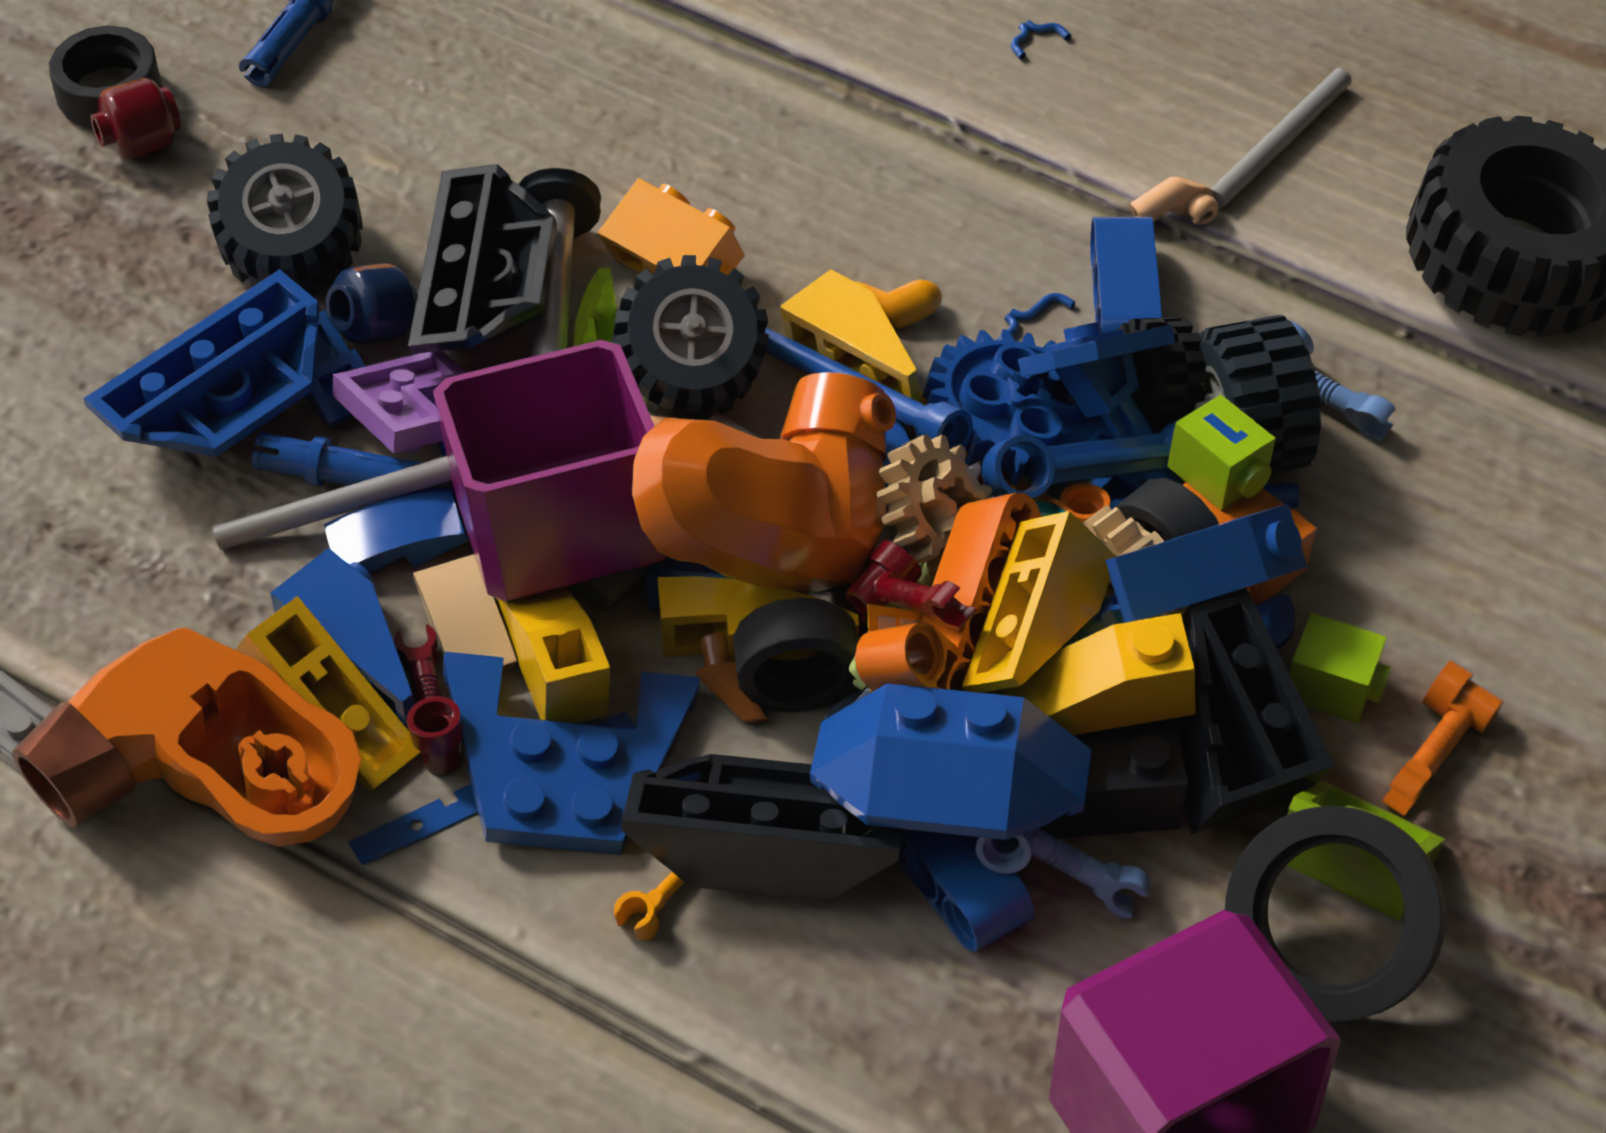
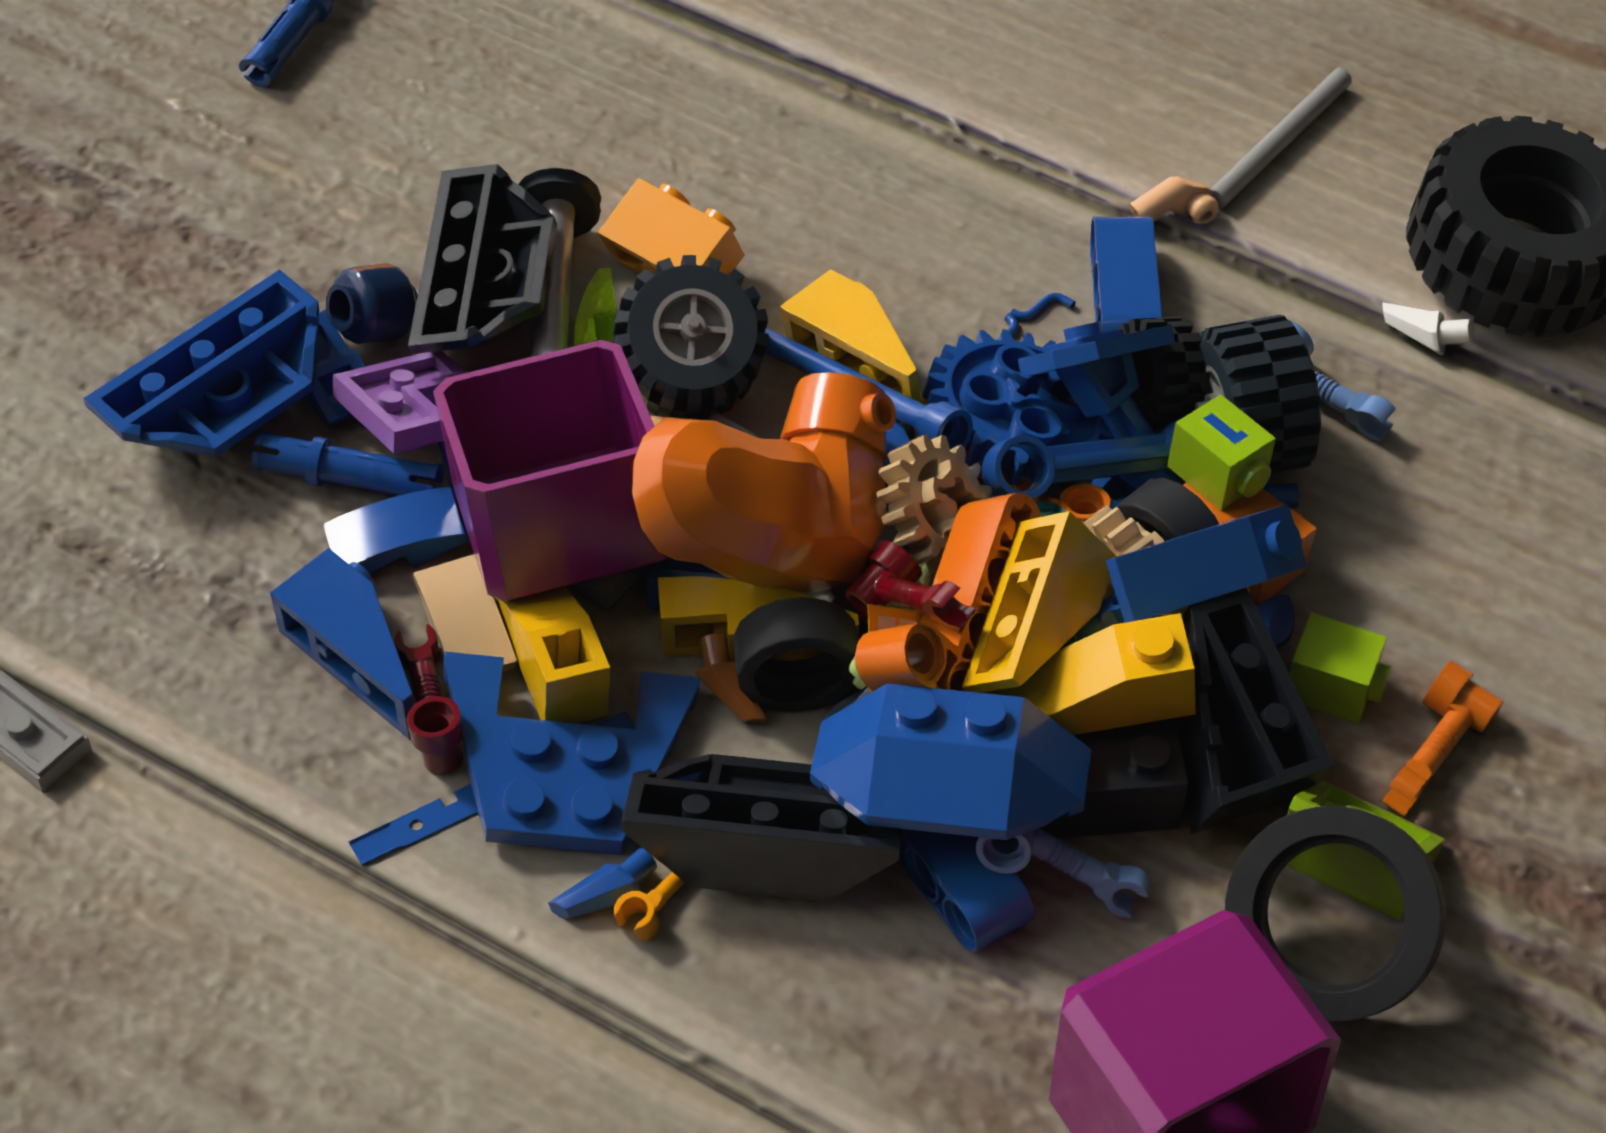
(95, 50): black tyre -> none
(136, 118): dark red head -> none
(206, 725): orange piece -> none
(285, 212): black wheel -> none
(319, 670): yellow slope -> none
(332, 503): light grey bar -> none
(604, 886): none -> blue bar
(909, 302): light orange arm -> none
(1029, 25): blue piece -> none
(1428, 326): none -> white bar

